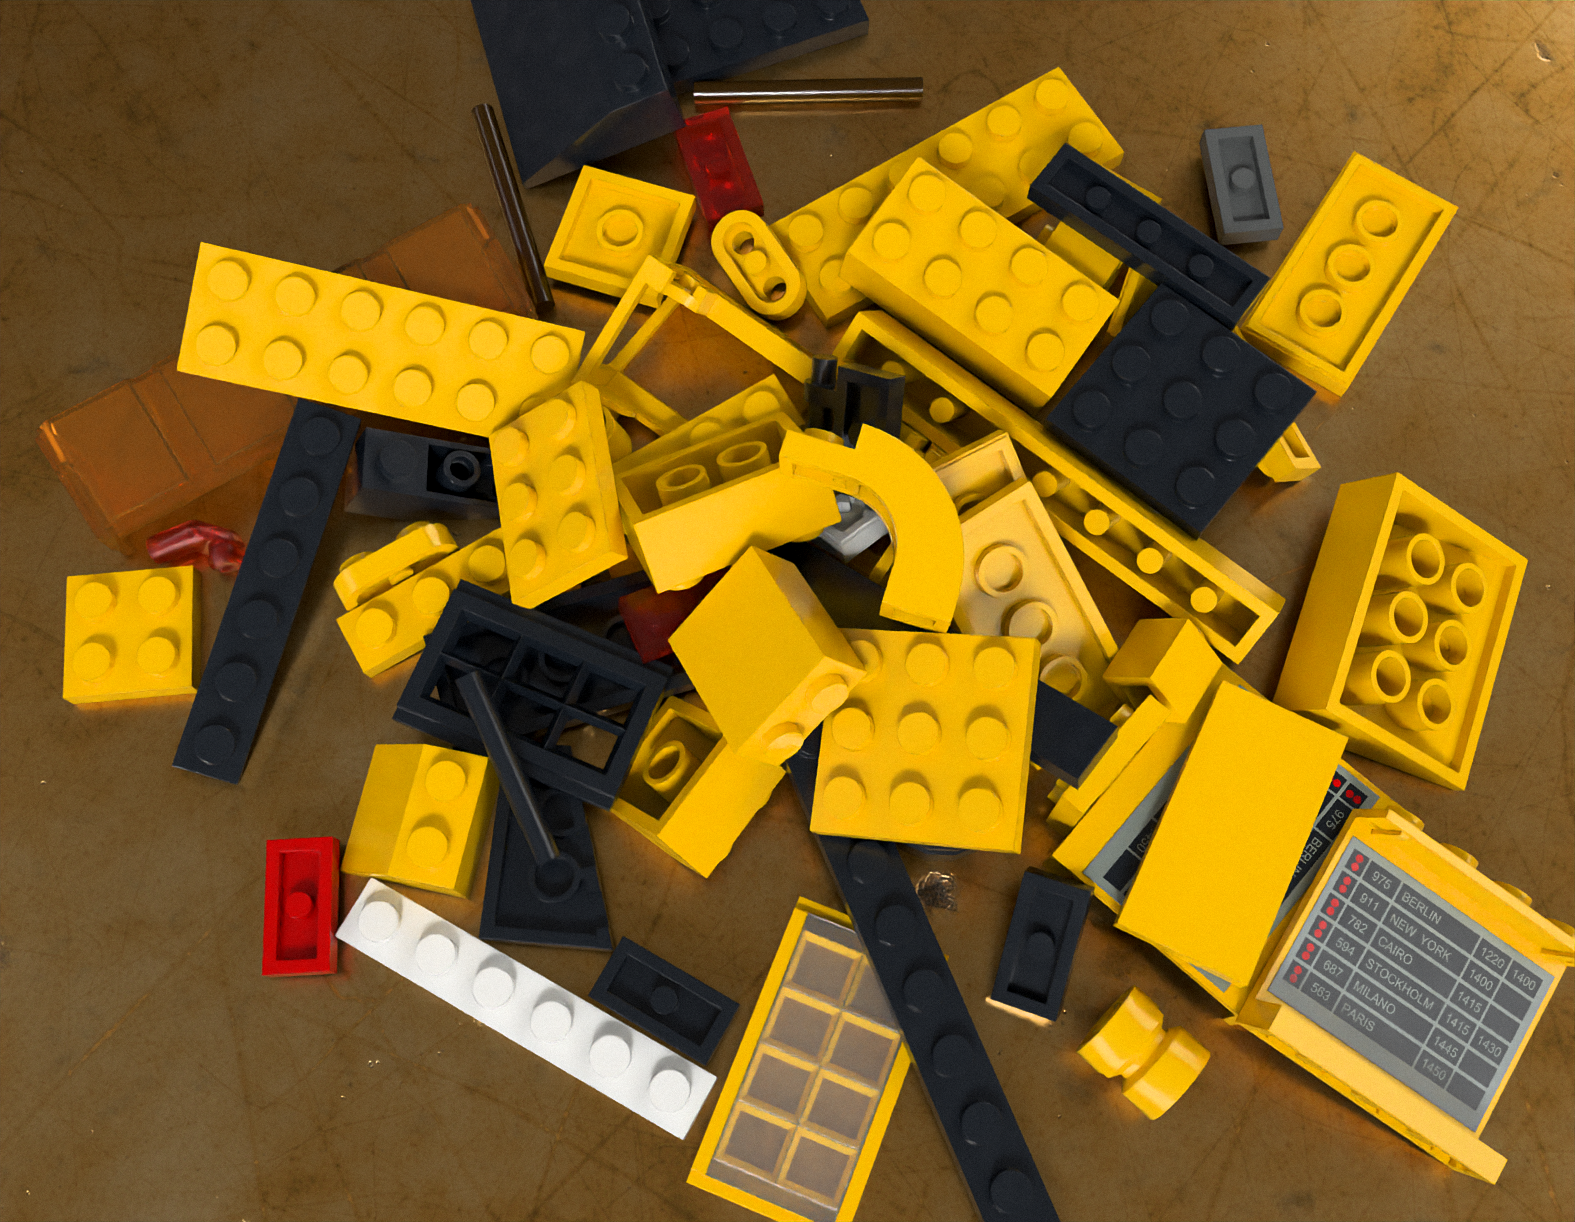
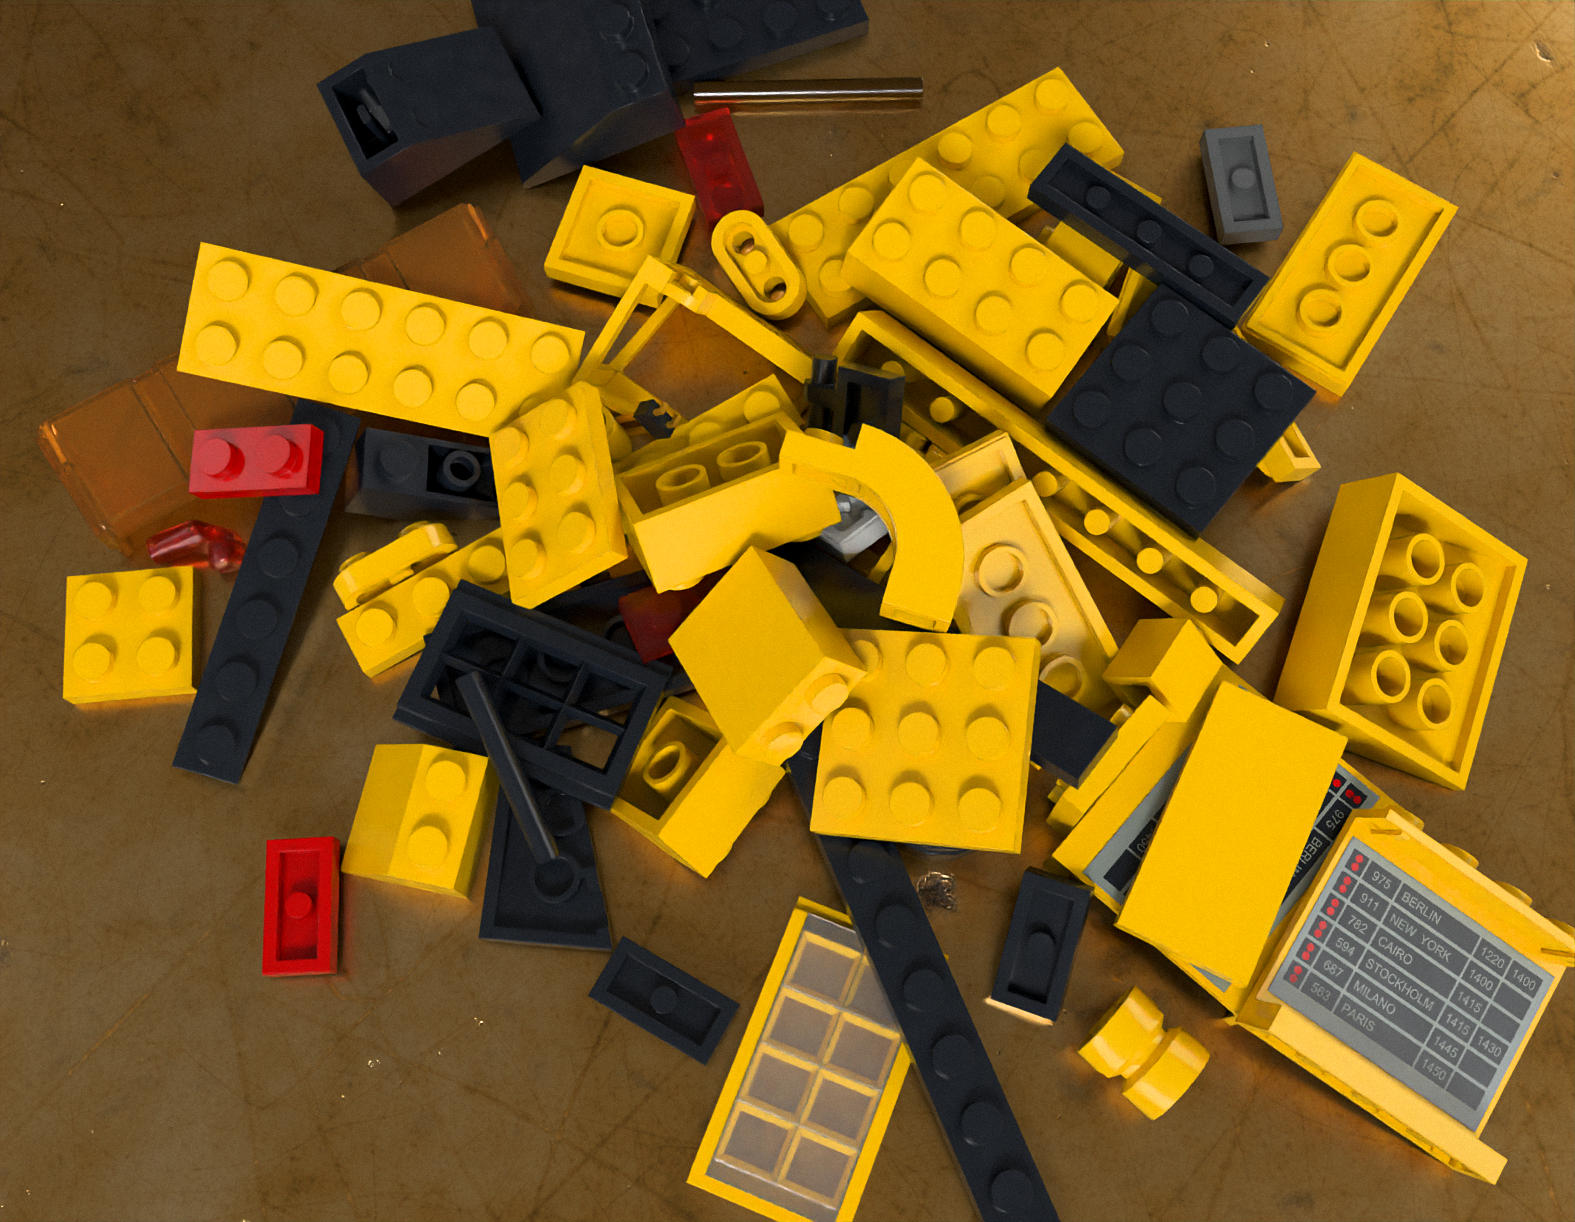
(256, 461): none -> red plate
(426, 108): none -> black slope
(512, 208): dark brown bar -> none
(528, 1008): white plate -> none
(653, 420): none -> black piece

